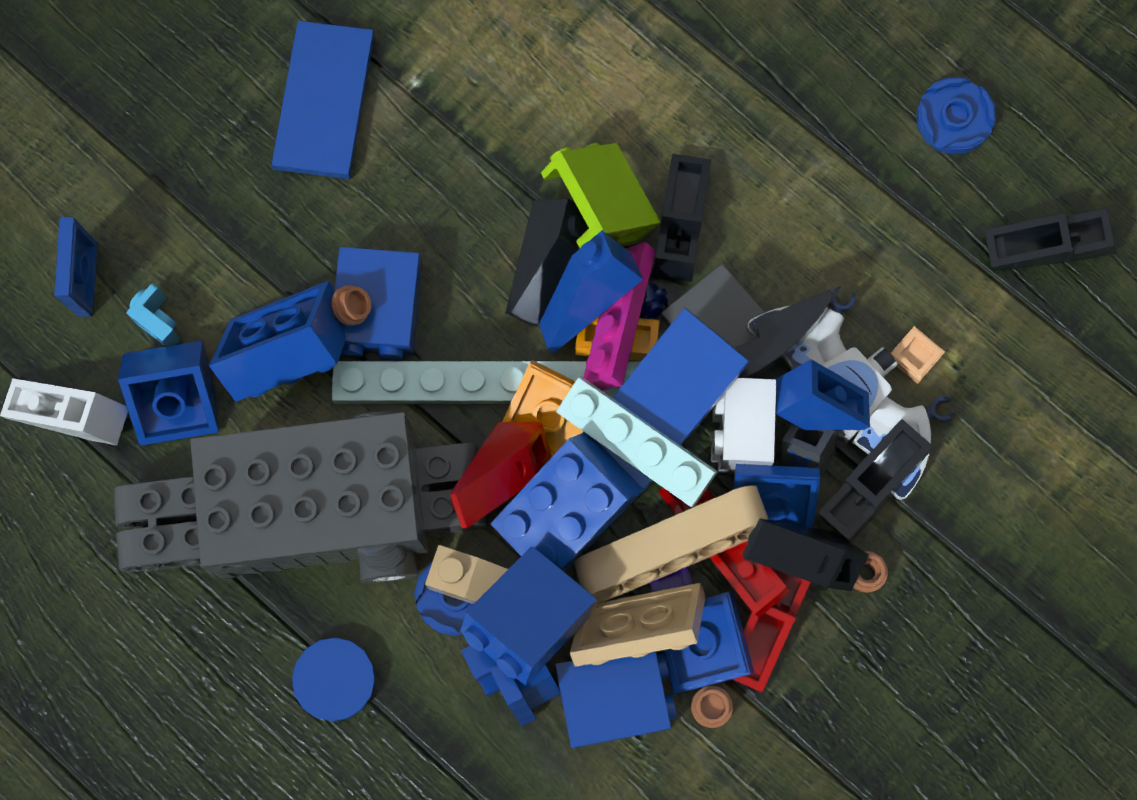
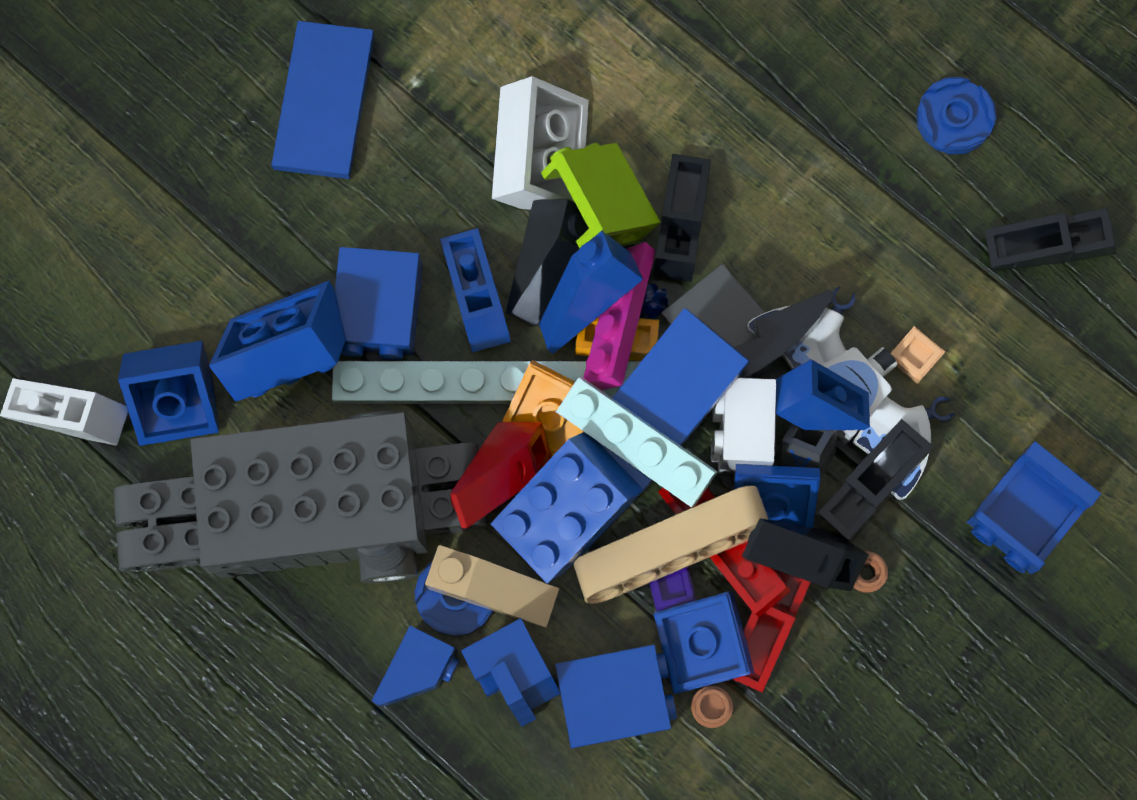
(76, 267): blue tile -> none
(146, 314): medium azure bracket -> none
(334, 679): blue tile -> none
(351, 305): nougat plate -> none
(416, 668): none -> blue slope
(475, 290): none -> blue slope
(527, 616): blue brick -> none
(531, 127): none -> white slope
(640, 625): tan plate -> none
(1031, 508): none -> blue panel

